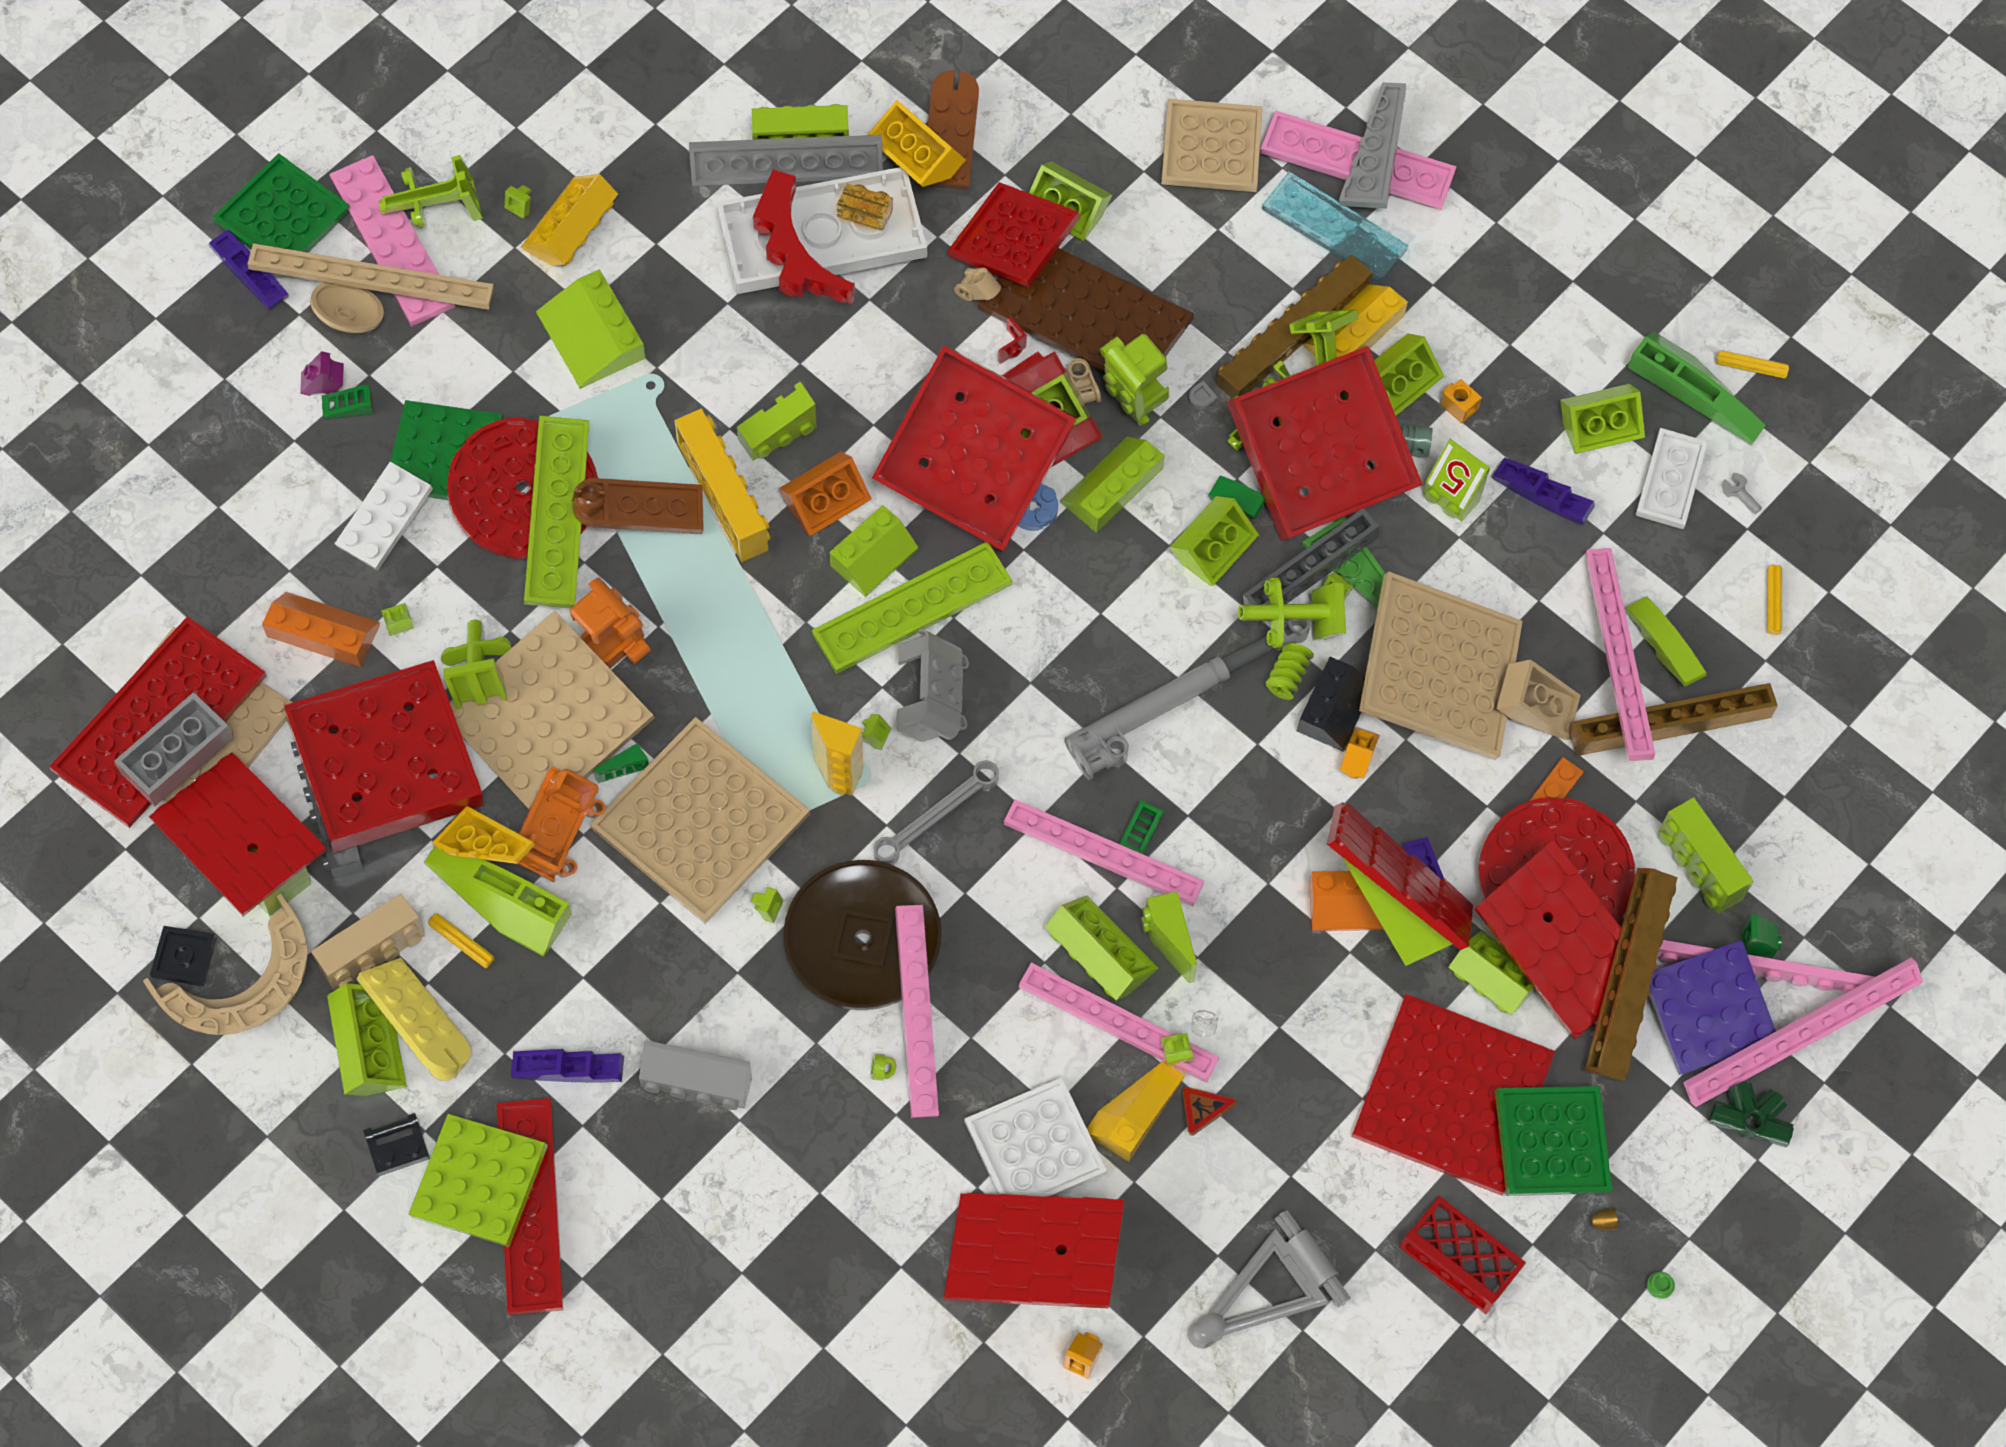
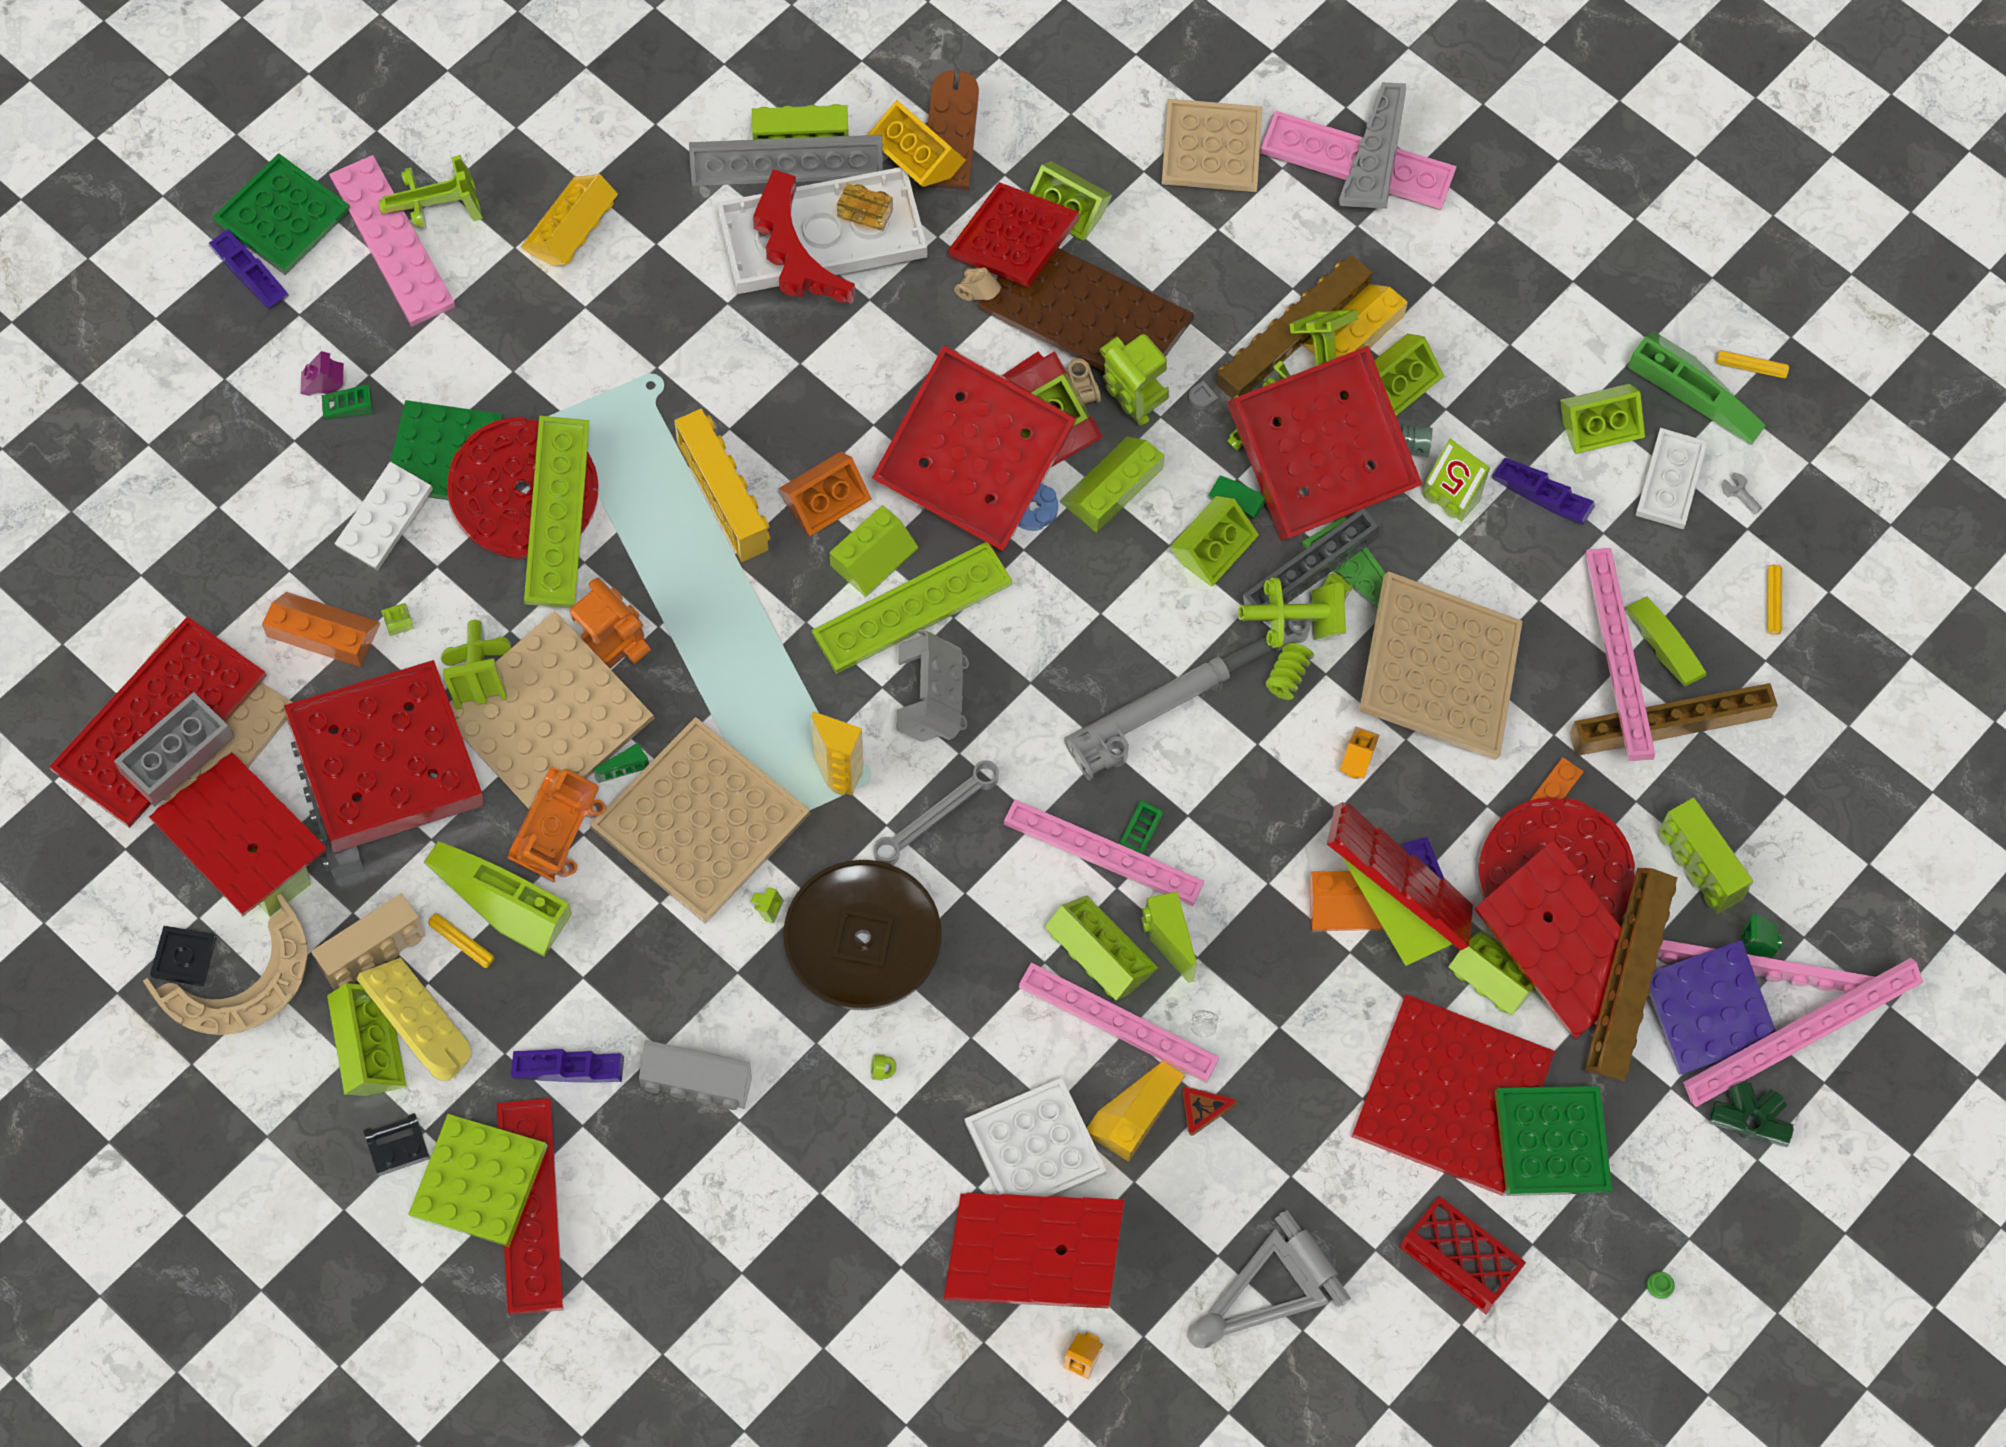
(346, 307): tan dish -> none
(370, 276): tan plate -> none
(482, 838): yellow wedge -> none
(518, 200): lime tile -> none
(591, 330): lime slope -> none
(639, 505): dark orange plate -> none
(778, 425): lime wedge -> none
(875, 731): lime tile -> none
(917, 1011): bright pink plate -> none
(1016, 346): red bracket -> none
(1177, 1049): lime tile -> none
(1333, 705): black slope -> none
(1334, 226): clear light blue plate -> none
(1460, 409): light orange brick -> none
(1538, 699): tan slope -> none
(1605, 1219): pearl gold hose -> none

